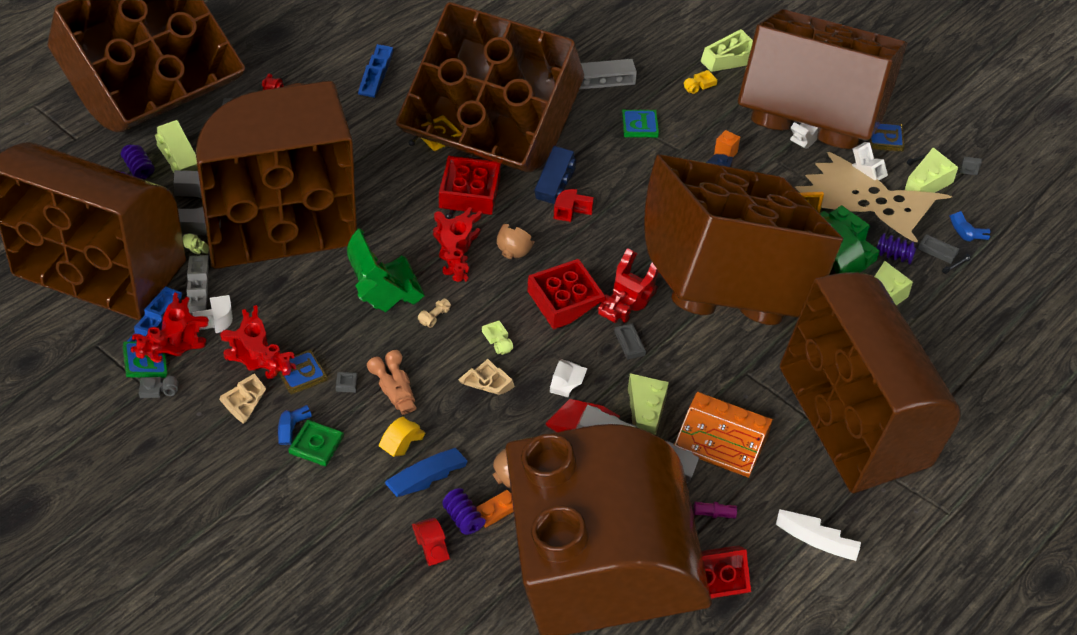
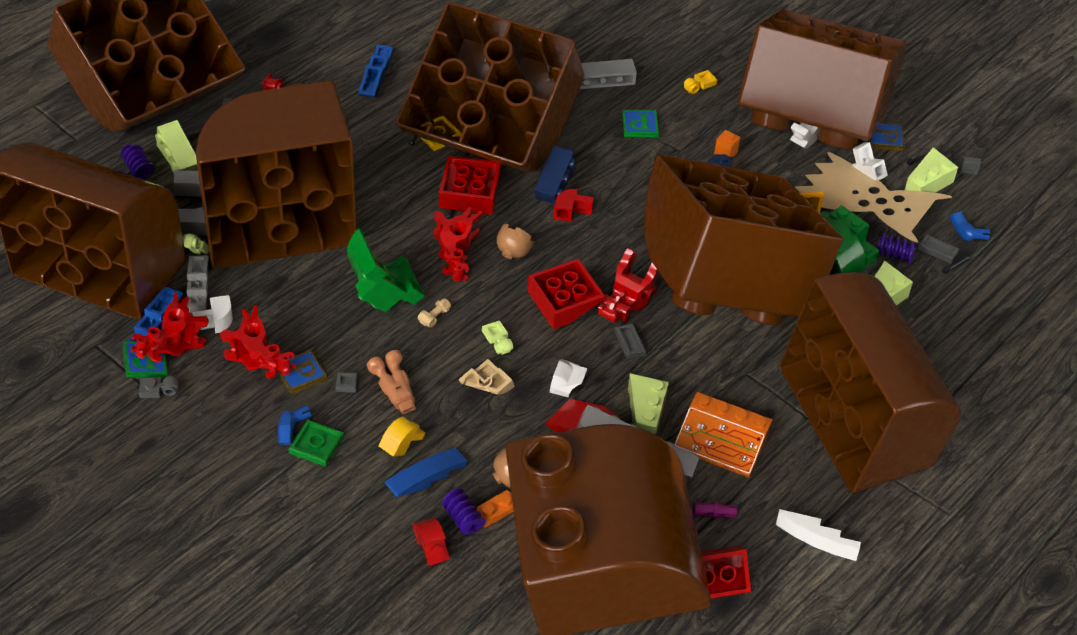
(244, 397): tan slope -> none
(728, 52): yellowish green wedge -> none

